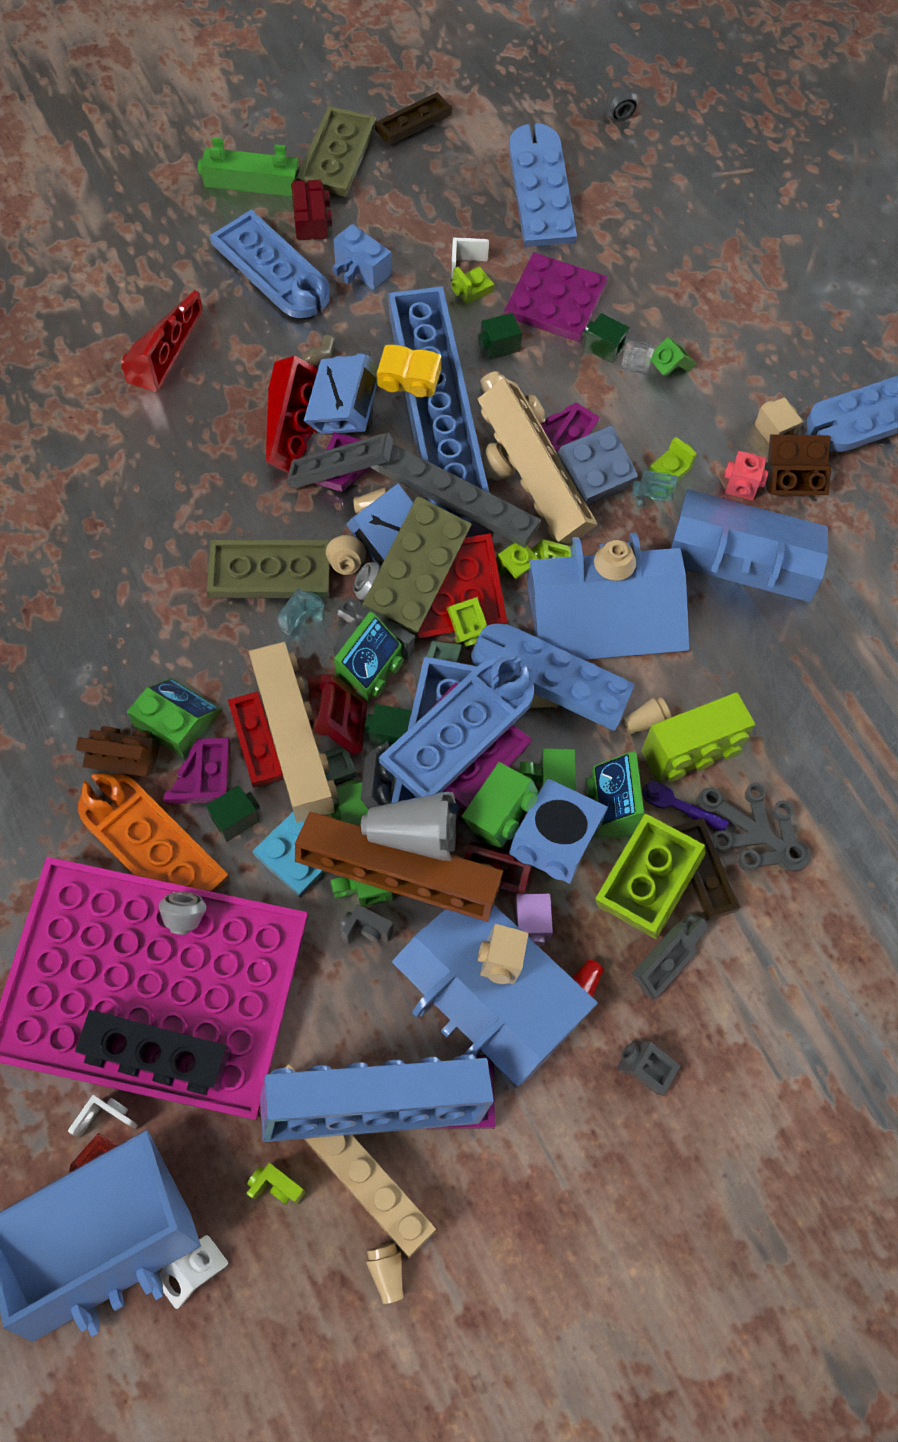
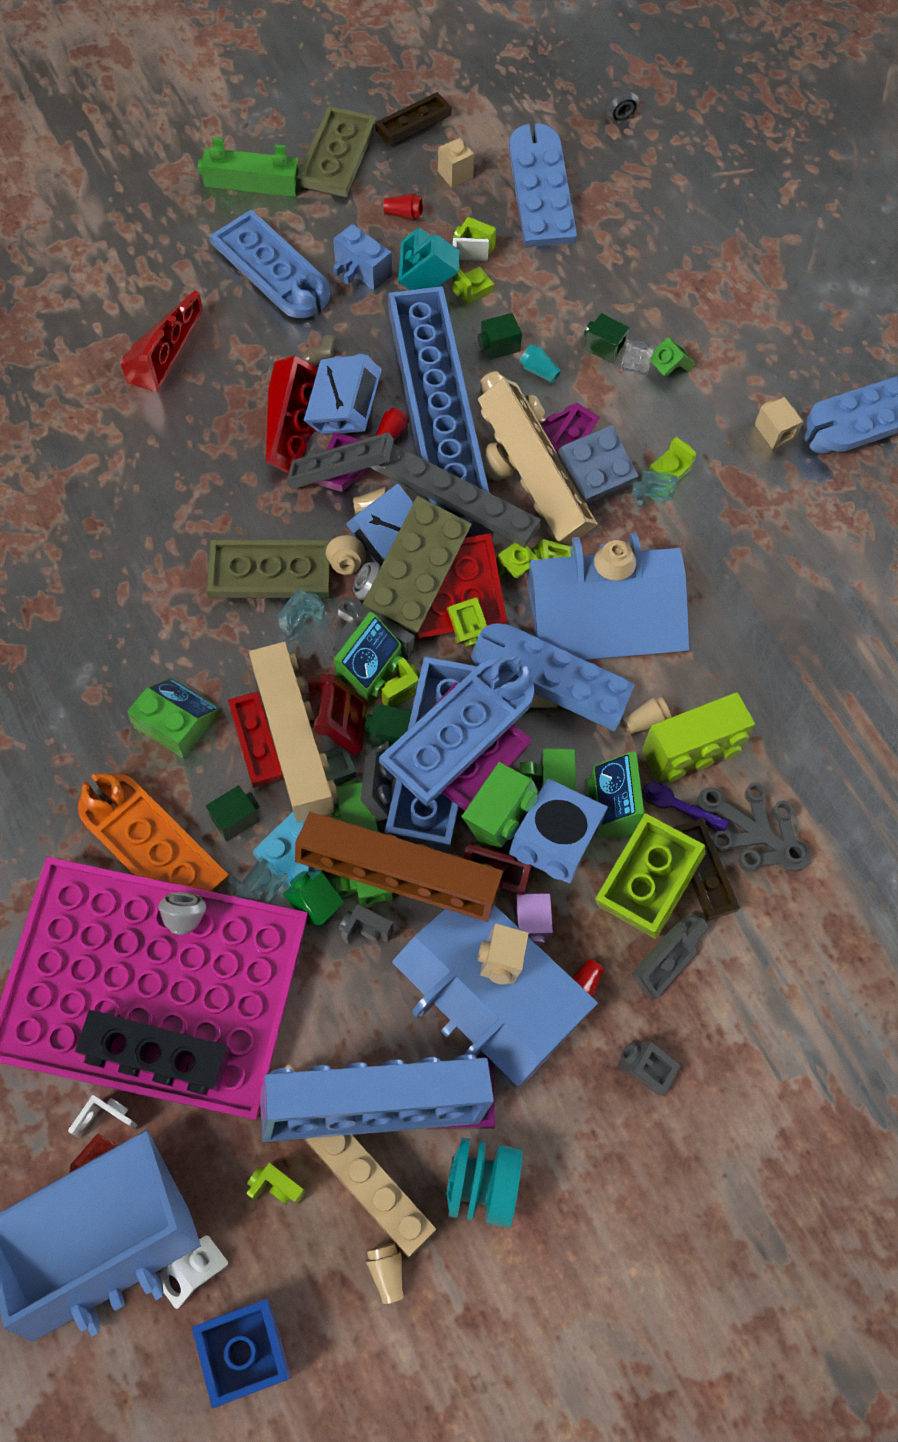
(119, 752): reddish brown brick -> none
(203, 774): magenta wing -> none
(241, 1353): none -> blue brick
(260, 882): none -> clear light blue bracket
(309, 209): dark red brick -> none
(315, 895): none -> green brick
(394, 423): none -> red cone
(401, 689): none -> lime bracket
(405, 206): none -> red cone
(409, 370): yellow brick -> none
(414, 825): light grey cone -> none
(426, 260): none -> teal brick
(445, 651): sand green plate -> none
(455, 162): none -> tan brick
(475, 229): none -> lime bracket
(485, 1182): none -> teal wheel
(539, 363): none -> teal cone
(556, 296): magenta plate -> none
(745, 475): coral brick -> none
(751, 545): medium blue piece -> none
(798, 465): reddish brown brick -> none

